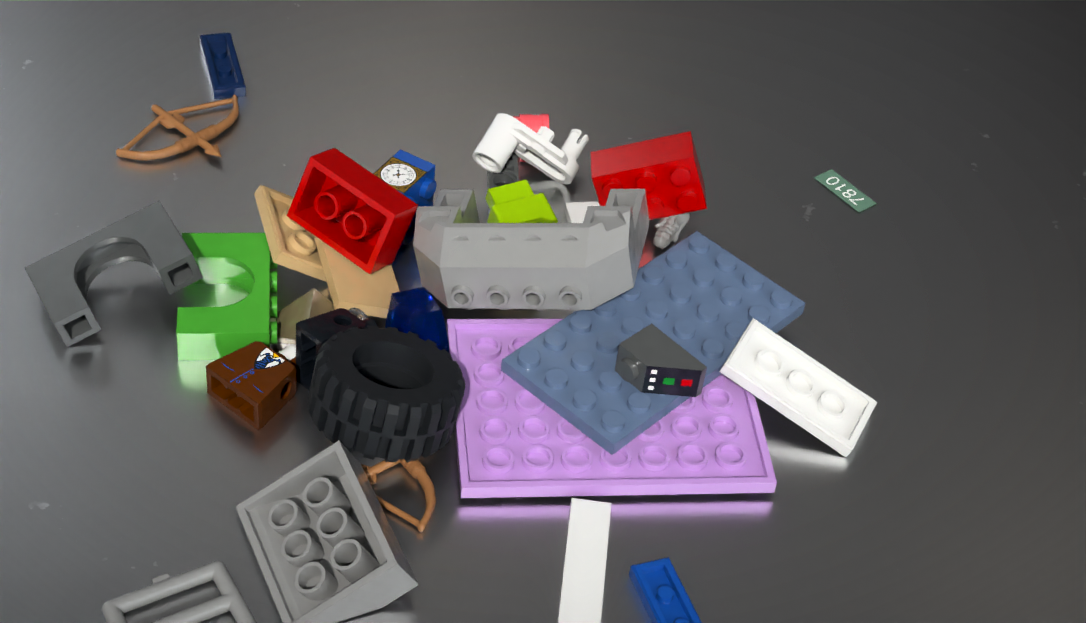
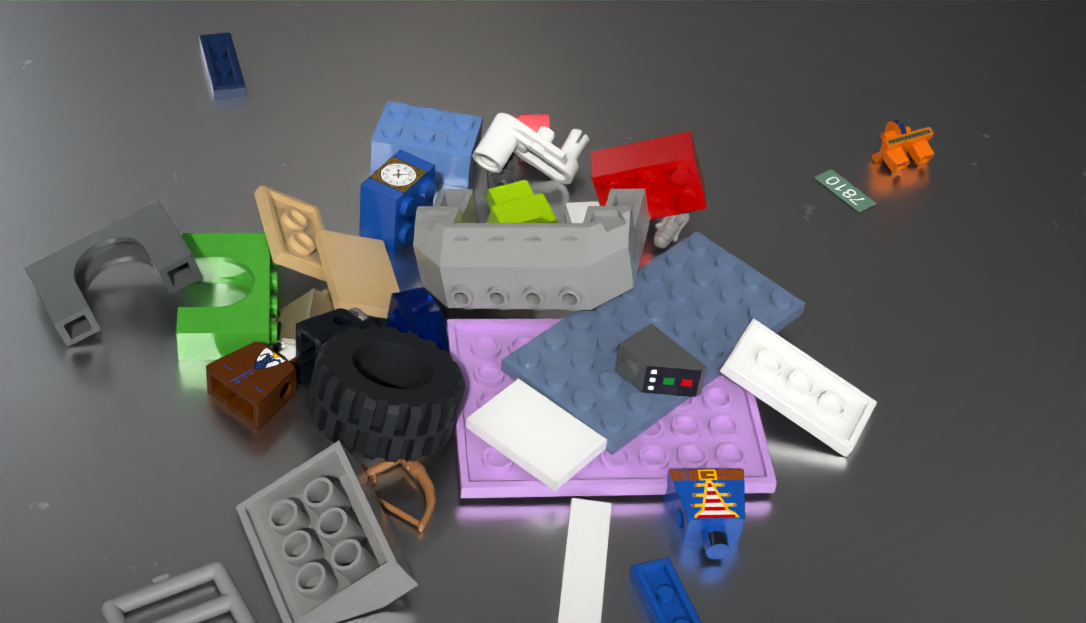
(173, 119): medium nougat piece -> none
(352, 210): red brick -> none
(430, 134): none -> medium blue brick
(536, 434): none -> white tile
(707, 507): none -> blue torso
(899, 142): none -> orange hips

